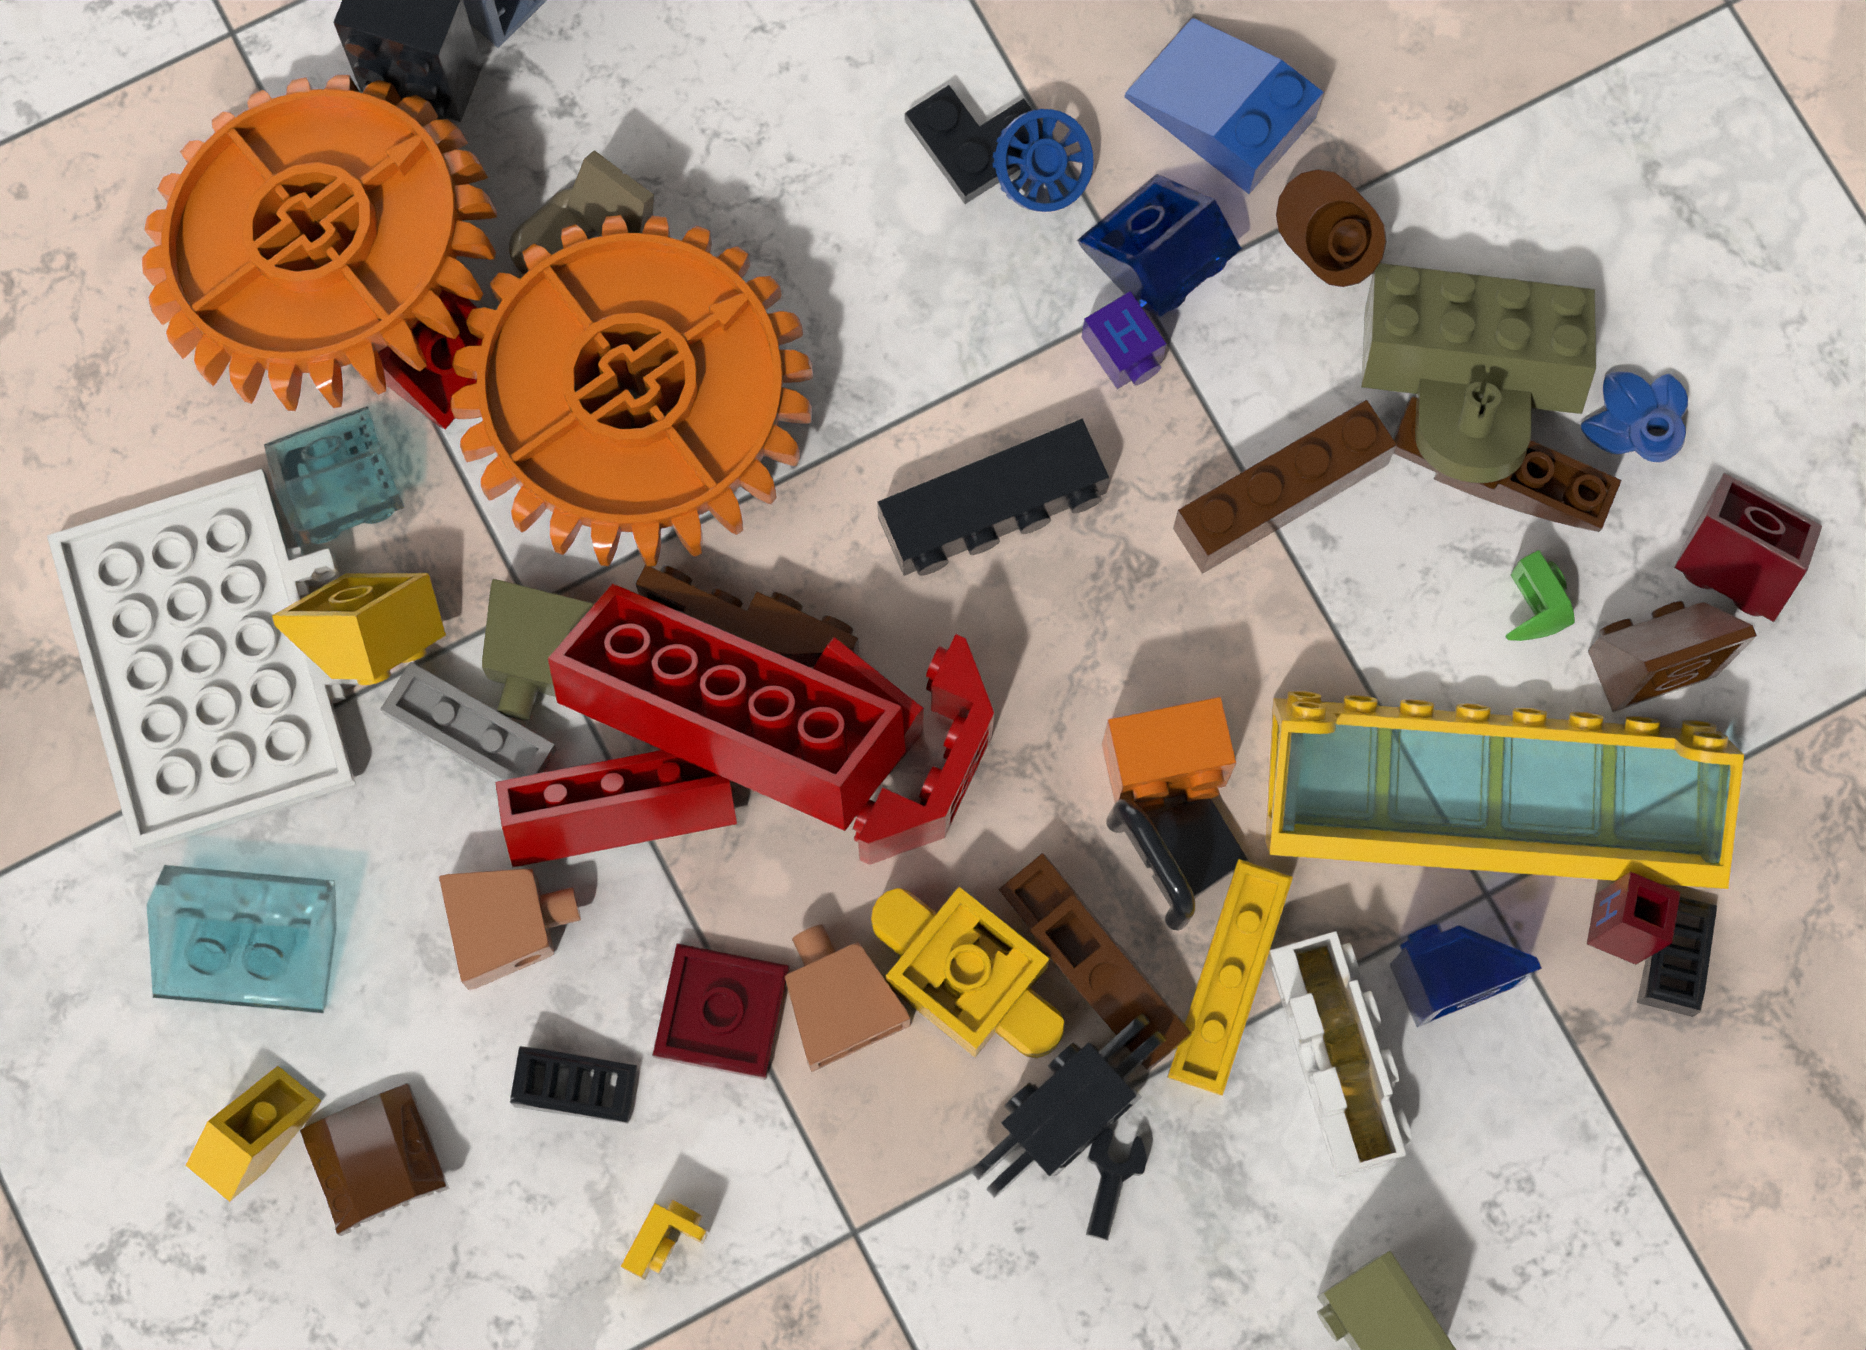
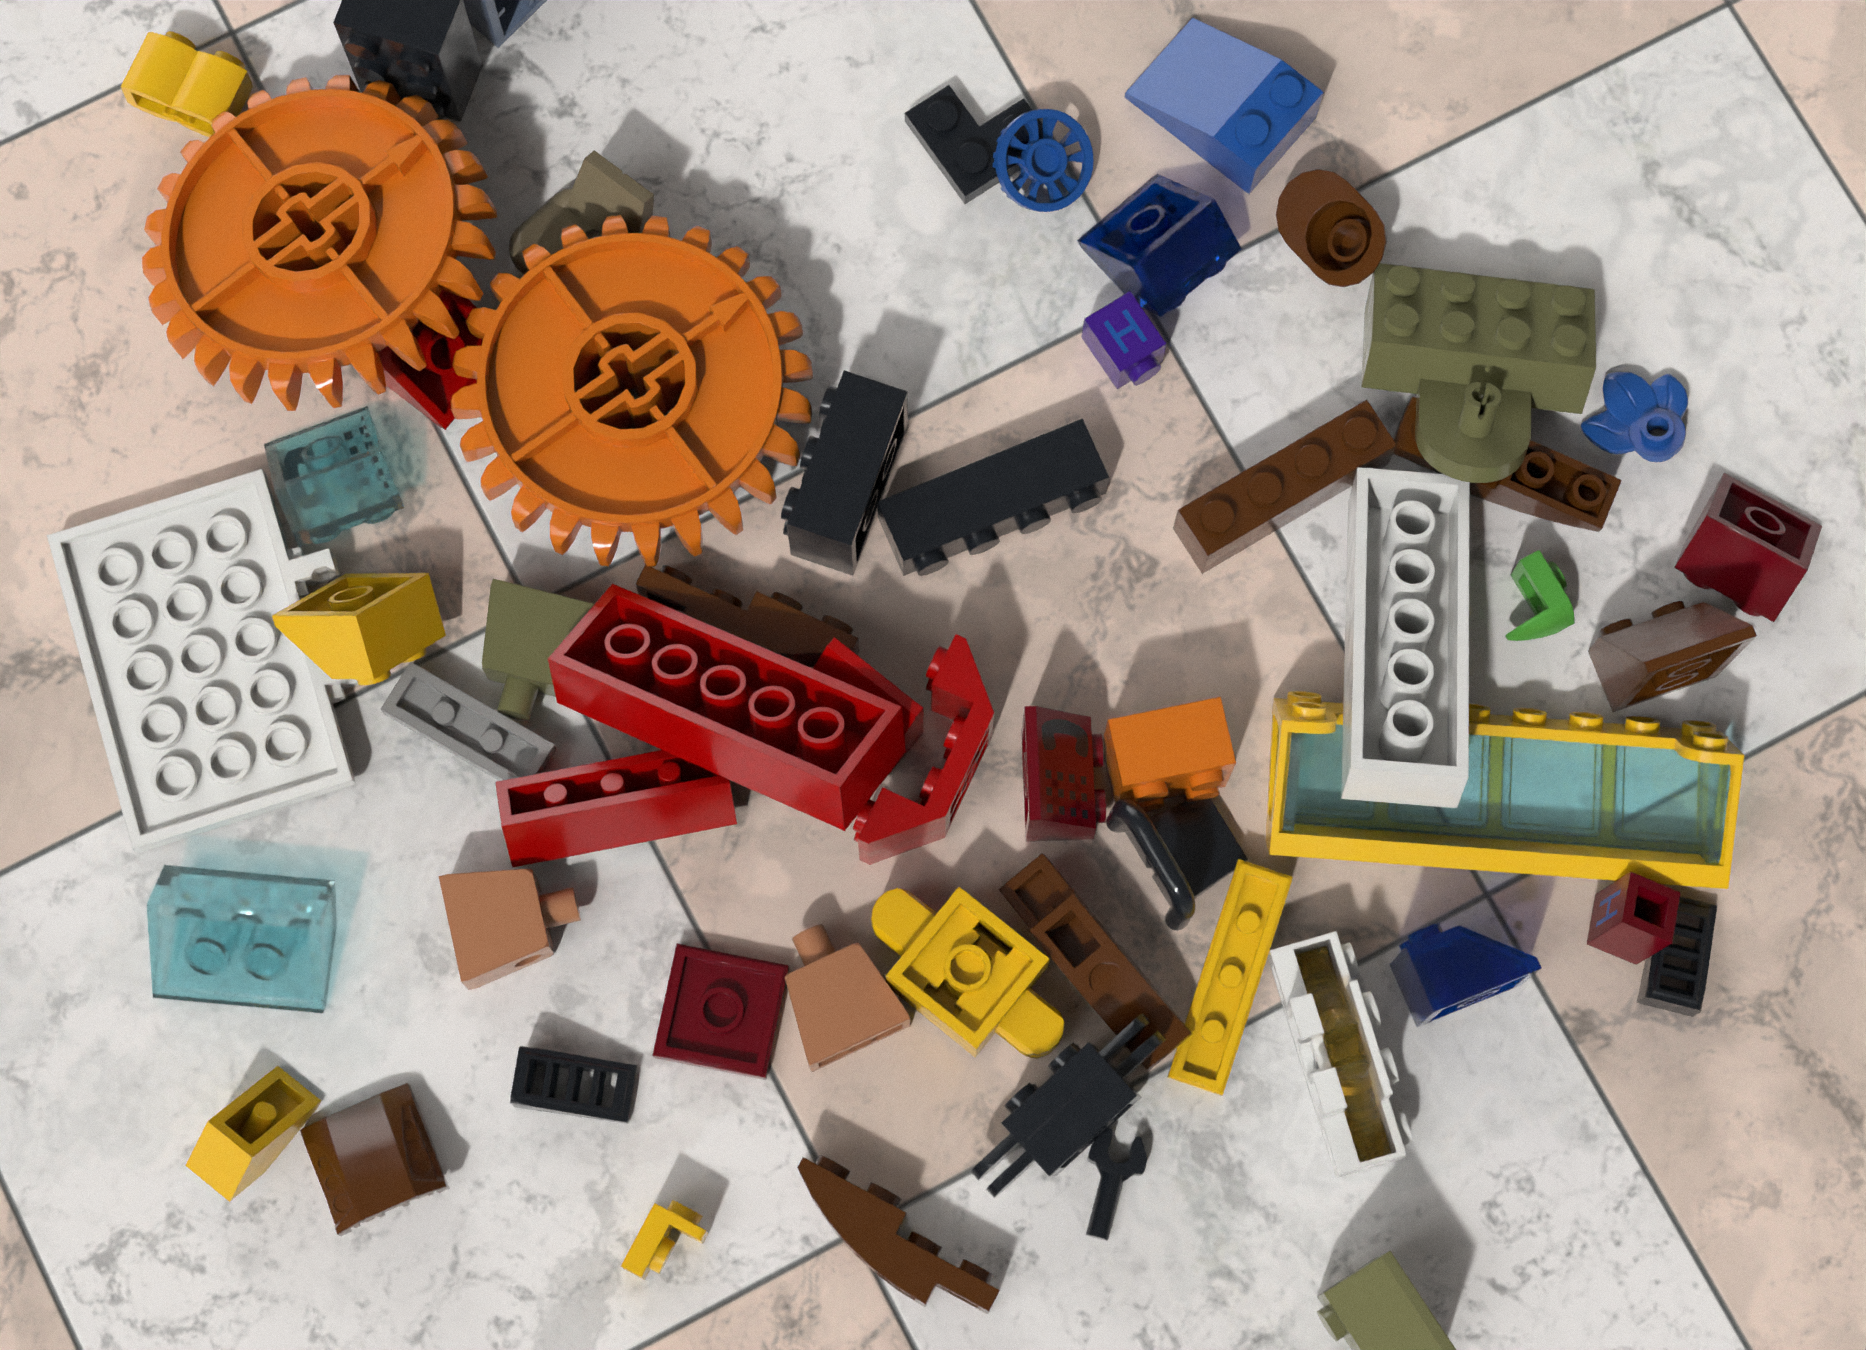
(185, 84): none -> yellow brick
(845, 471): none -> black brick
(870, 1229): none -> reddish brown slope
(1060, 775): none -> dark red slope
(1406, 639): none -> white brick

